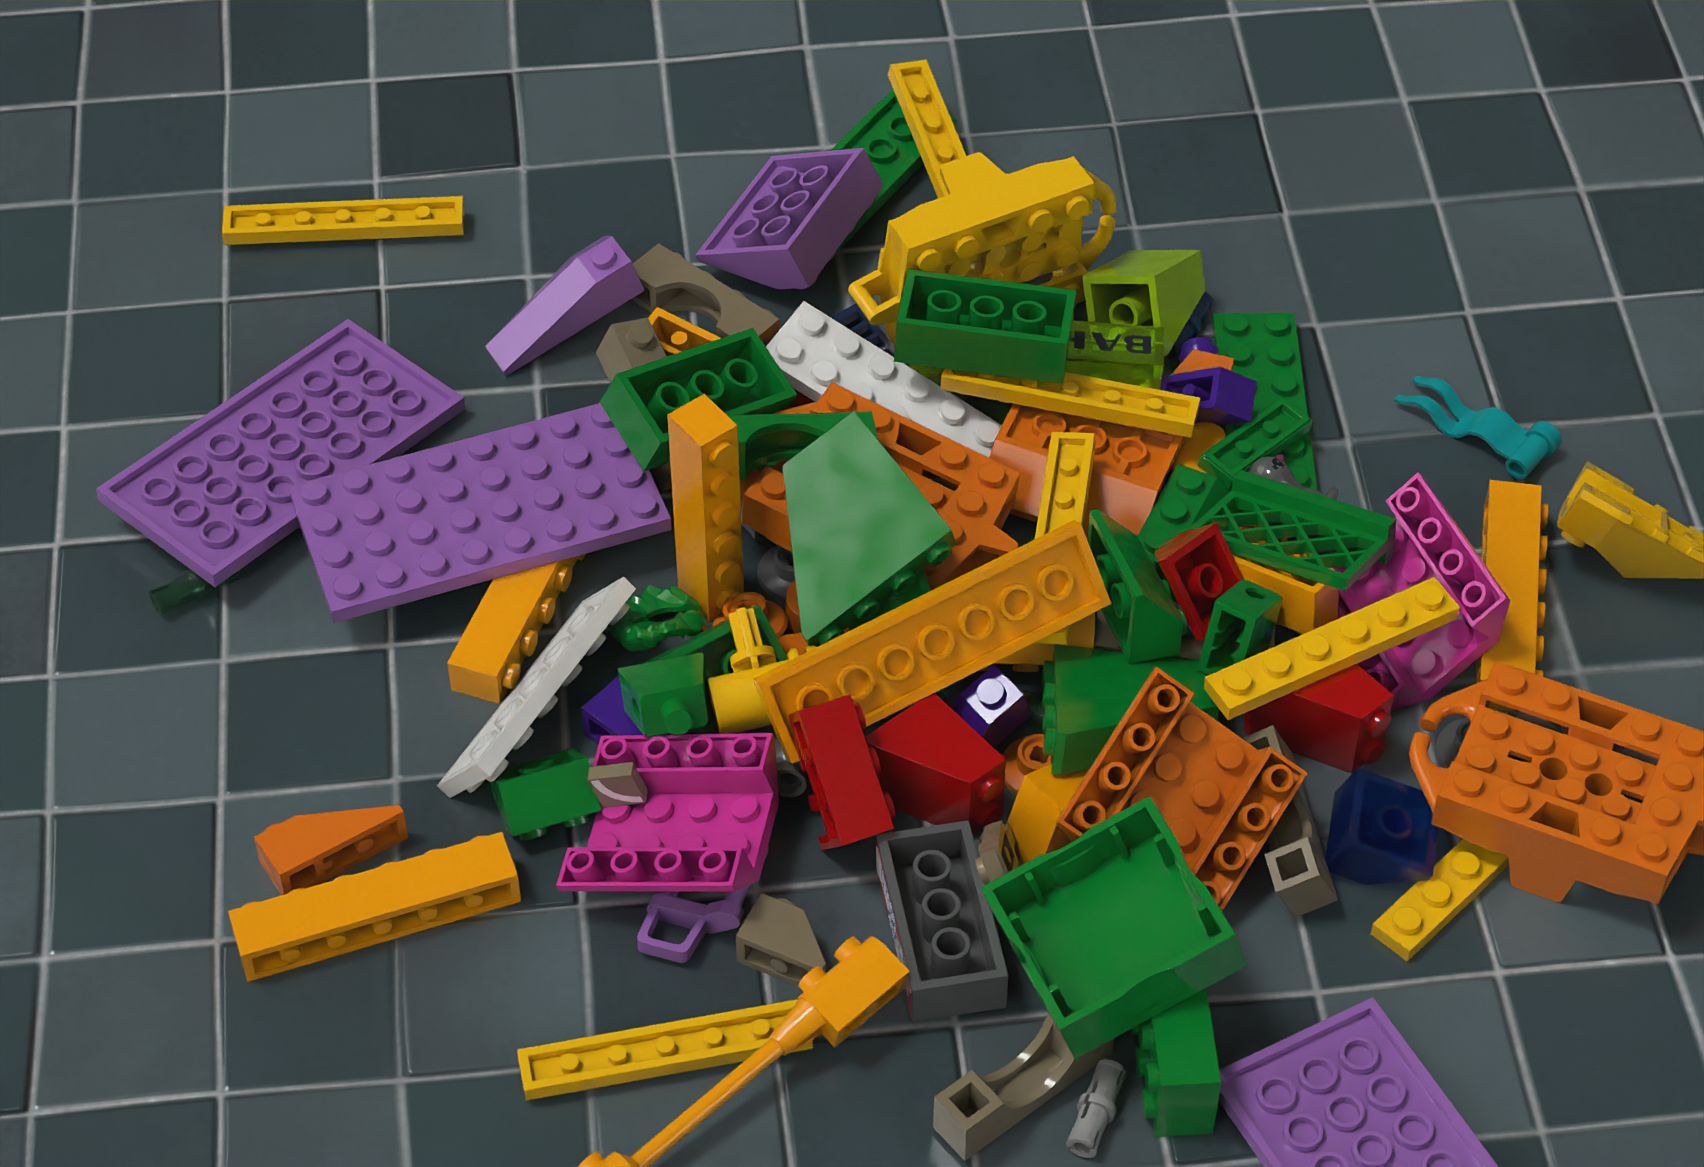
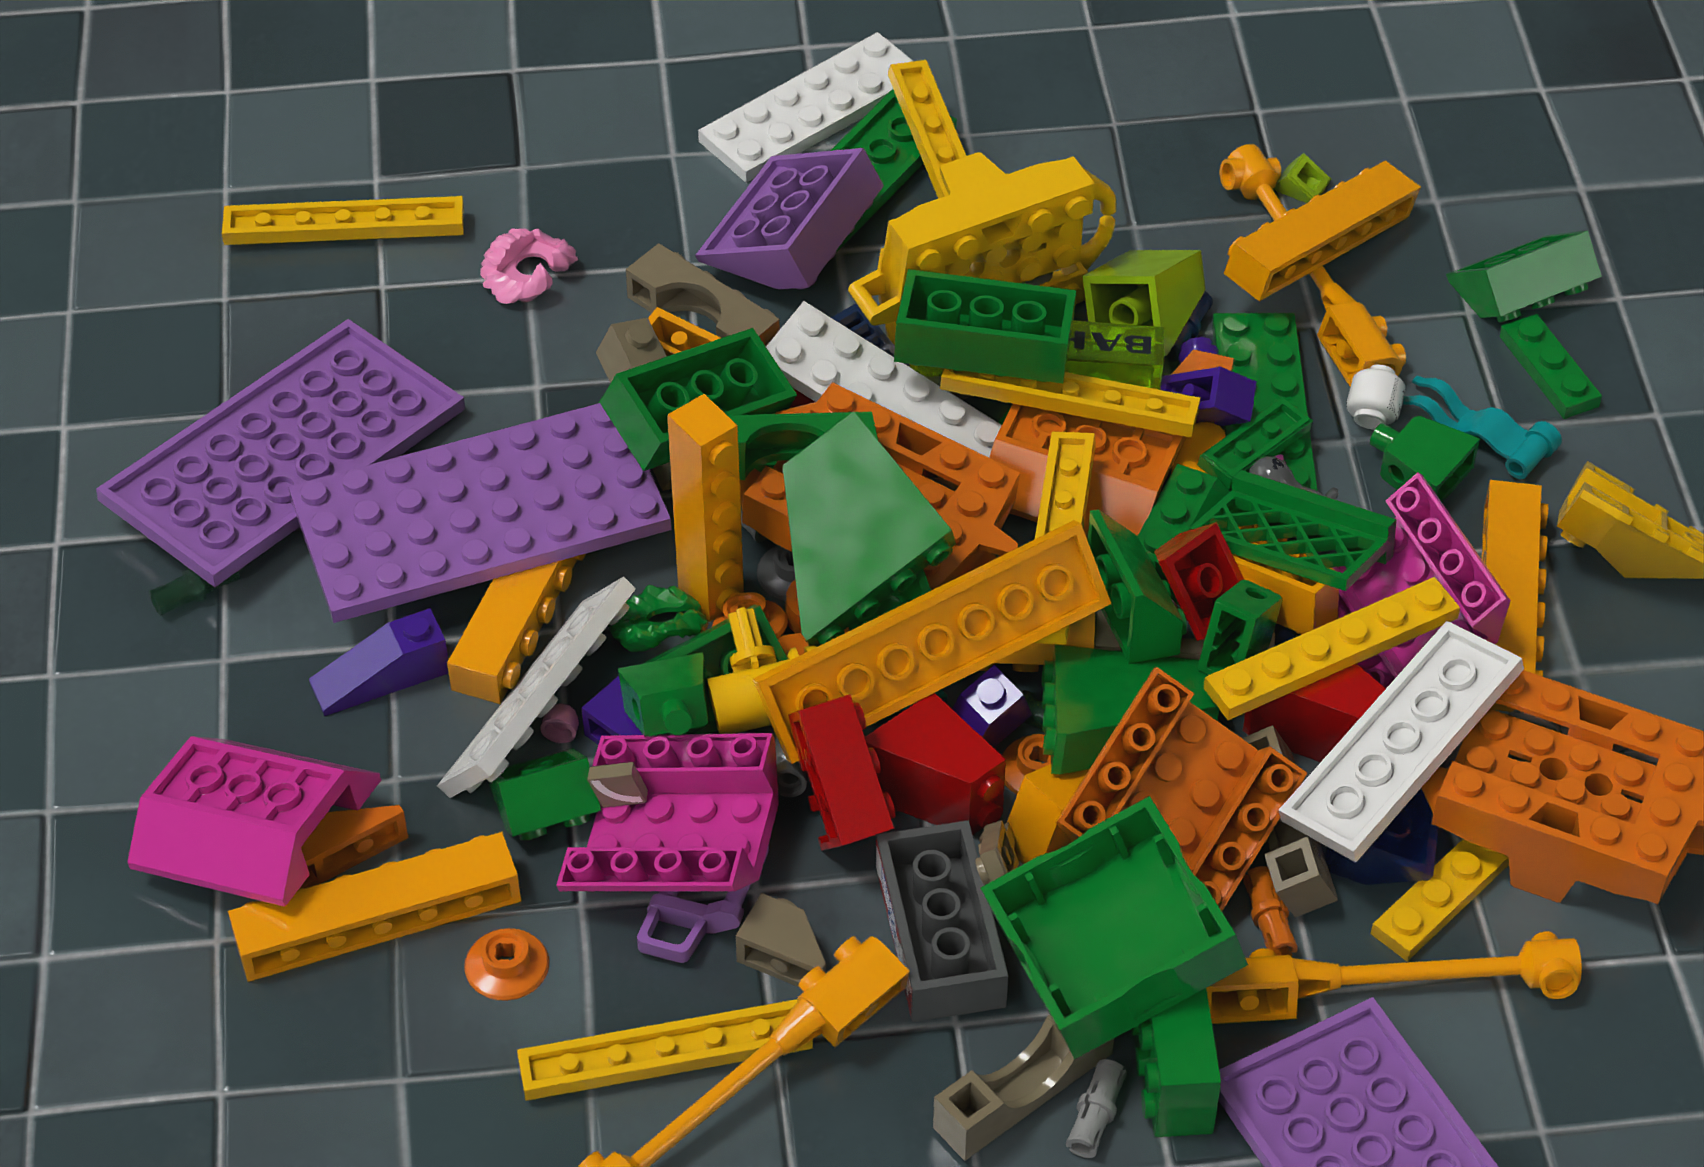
(238, 816): none -> dark pink slope
(383, 663): none -> dark purple slope
(504, 977): none -> orange piece
(509, 249): none -> bright pink piece
(560, 724): none -> bright pink hinge
(572, 299): medium lavender wedge -> none
(804, 108): none -> white plate
(1269, 912): none -> orange pin
(1273, 983): none -> light orange bar
(1302, 179): none -> lime slope
(1321, 230): none -> light orange brick
(1347, 330): none -> light orange bar
(1375, 396): none -> white head
(1401, 740): none -> white plate
(1428, 448): none -> green torso
(1527, 275): none -> green slope
(1550, 366): none -> green plate

